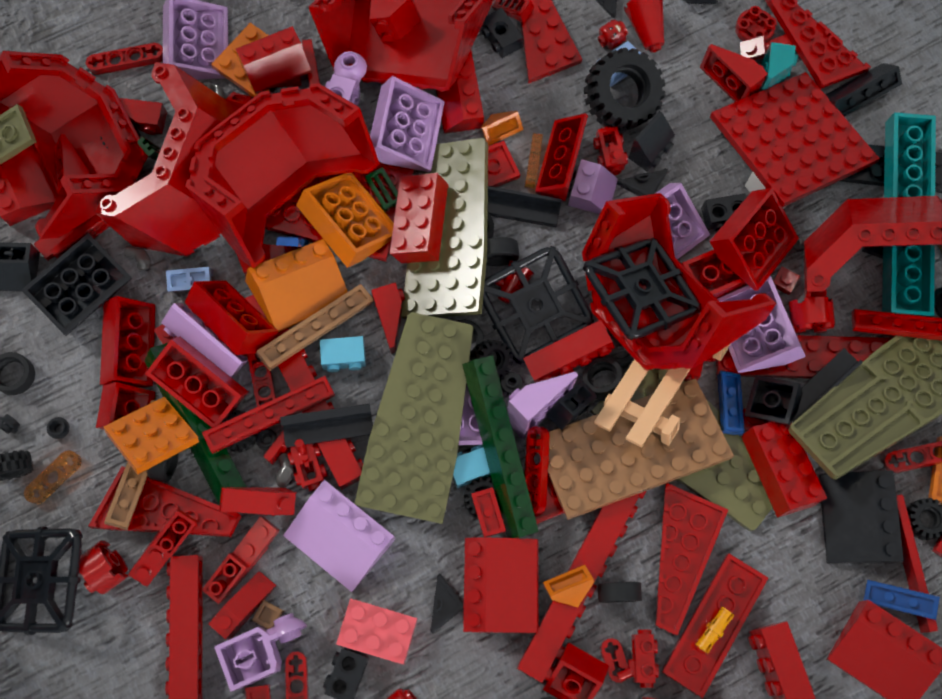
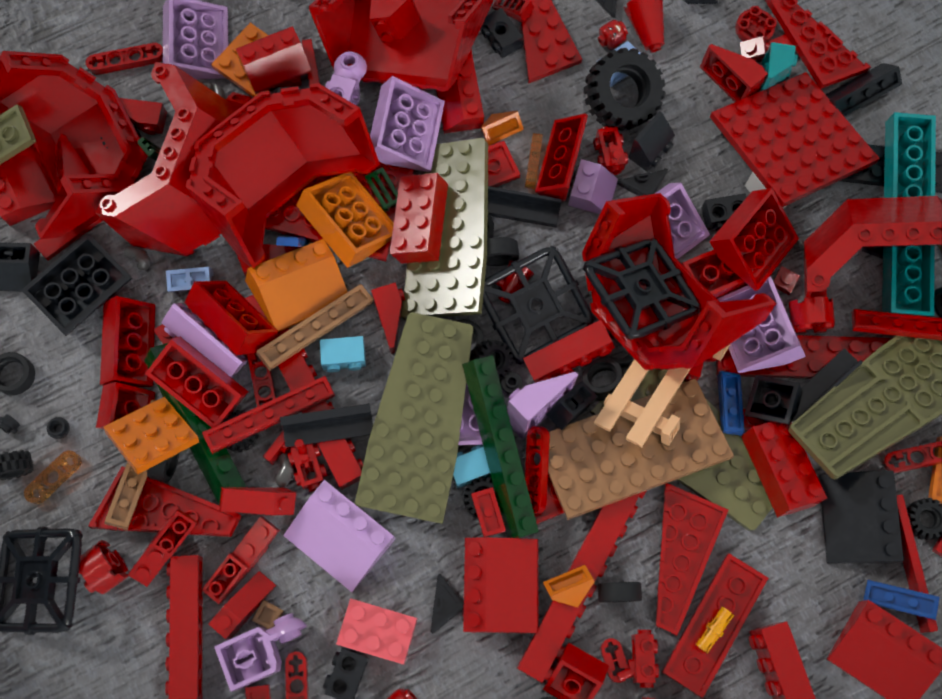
(94, 227): red tile -> none
(260, 438): black plate -> none

